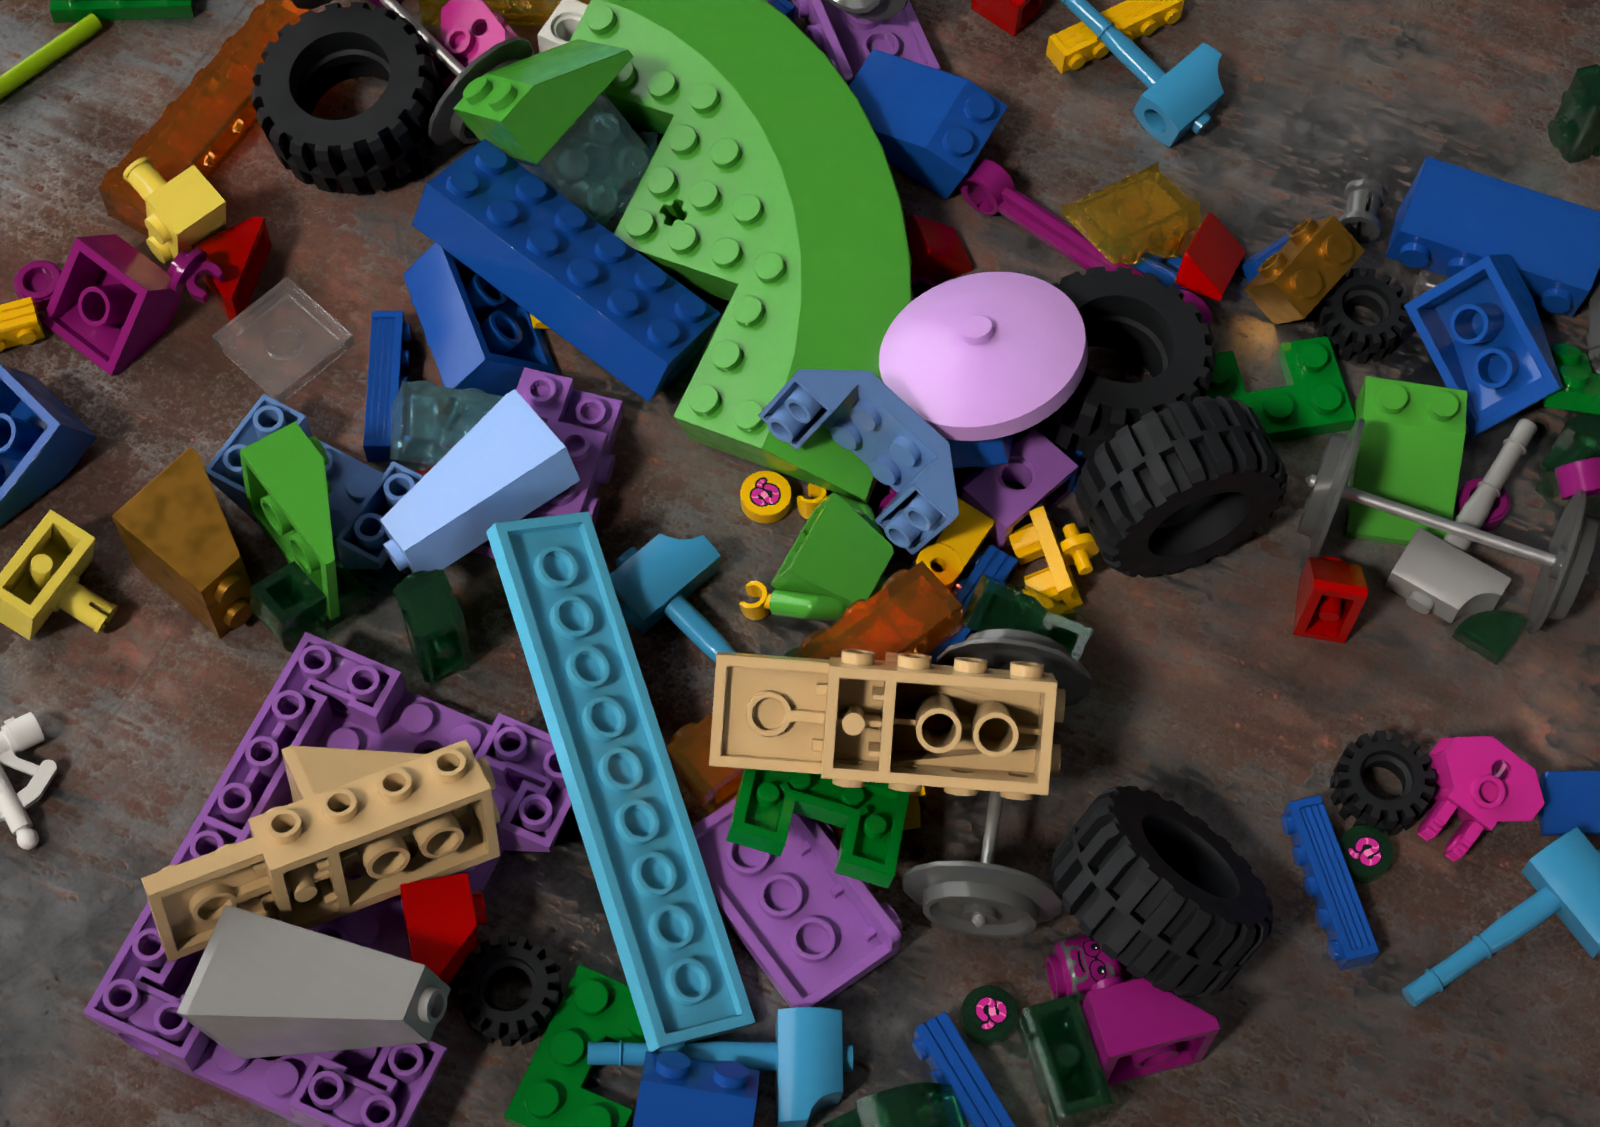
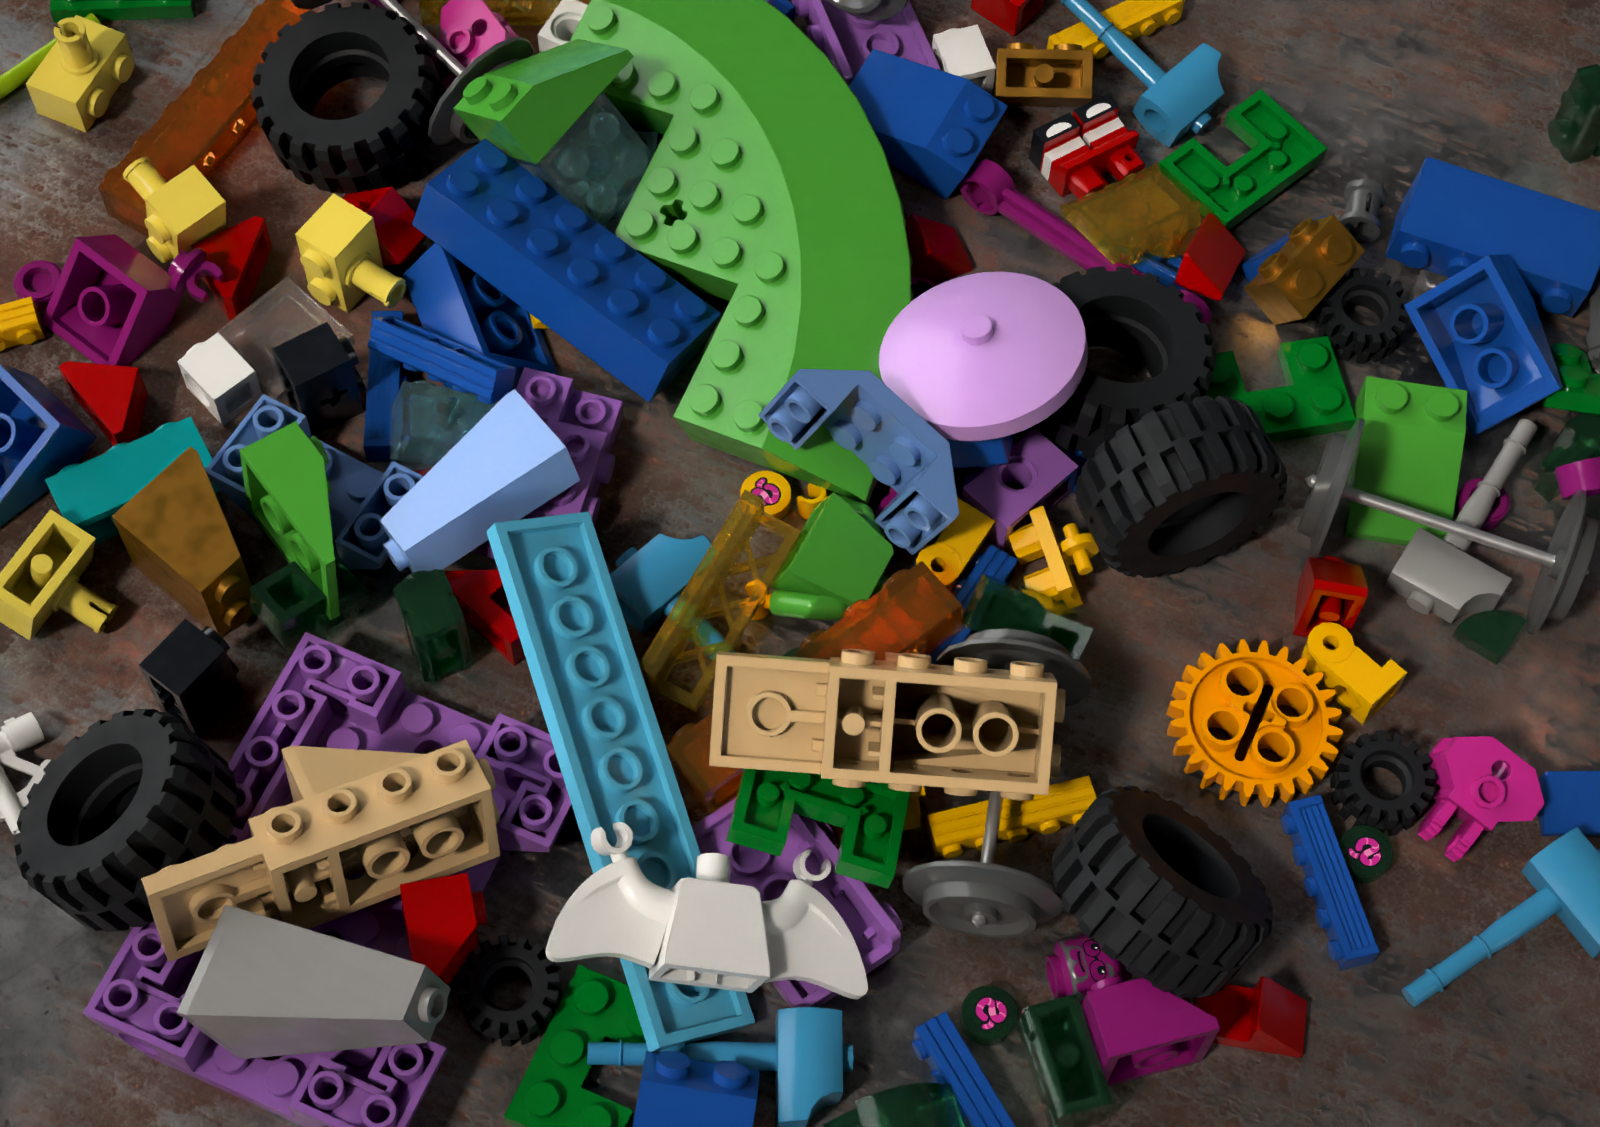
(80, 72): none -> light yellow brick
(101, 486): none -> teal brick
(110, 397): none -> red slope
(121, 809): none -> black tyre
(193, 676): none -> black brick
(220, 378): none -> white brick
(320, 377): none -> black brick
(345, 257): none -> light yellow brick
(392, 221): none -> red slope
(441, 359): none -> blue piece
(487, 609): none -> red slope
(702, 590): none -> clear yellow fence
(707, 927): none -> white torso
(964, 827): none -> yellow piece
(965, 55): none -> white brick
(1044, 75): none -> pearl gold brick
(1084, 148): none -> red hips
(1258, 1017): none -> red slope
(1277, 158): none -> green plate
(1300, 742): none -> light orange gear
(1357, 679): none -> yellow leg

